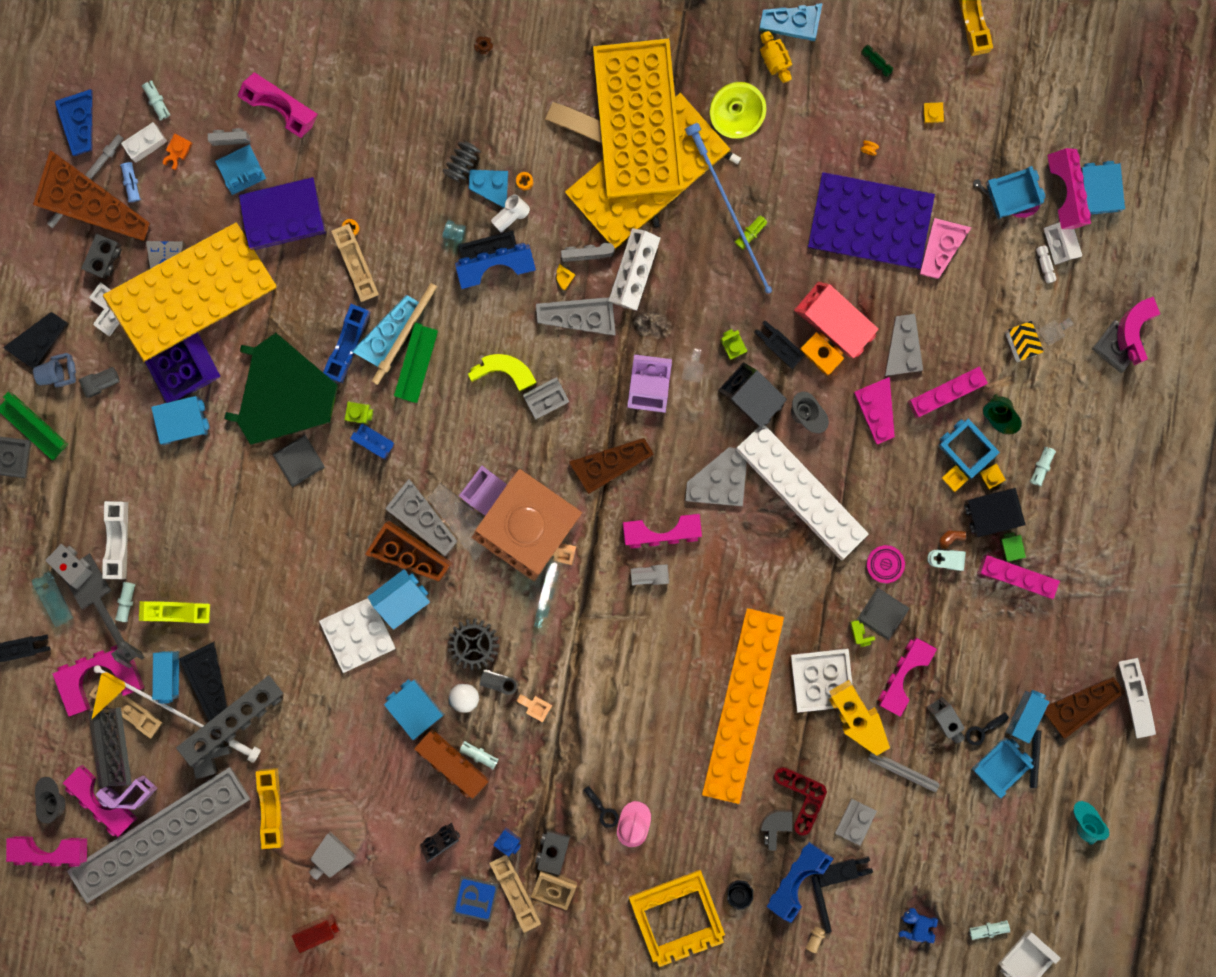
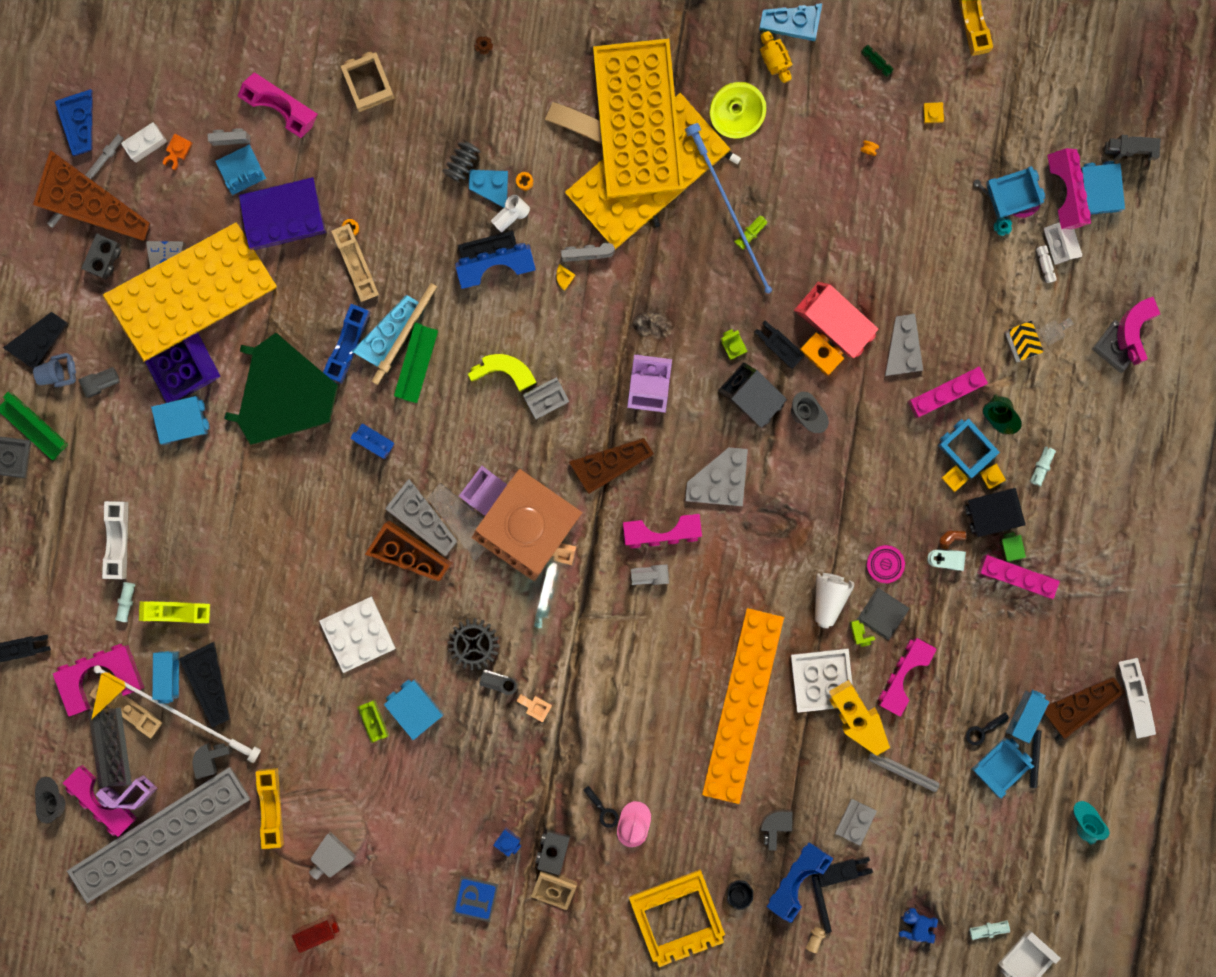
(24, 849): dark pink arch -> none
(52, 599): clear light blue plate -> none
(69, 566): light grey brick -> none
(91, 592): dark grey piece -> none
(106, 321): white plate -> none
(130, 182): light blue pin -> none
(156, 100): light aqua pin -> none
(187, 748): dark grey brick -> none
(298, 460): dark grey piece -> none
(358, 413): lime bracket -> none
(372, 100): none -> tan window
(373, 721): none -> lime hinge
(399, 599): dark azure brick -> none
(439, 842): black hinge -> none
(452, 764): dark orange wedge -> none
(454, 231): clear light blue wheel -> none
(463, 698): white hair -> none
(478, 755): light aqua pin -> none
(515, 893): tan slope -> none
(582, 315): light grey wing -> none
(634, 269): white brick -> none
(693, 369): clear plate -> none
(802, 491): white plate -> none
(809, 798): dark red beam -> none
(830, 598): none -> white cone
(871, 220): dark purple plate -> none
(877, 409): dark pink wing -> none
(941, 246): bright pink wing -> none
(947, 720): dark grey torso -> none
(1002, 231): none -> teal plate
(1131, 146): none -> dark grey hips

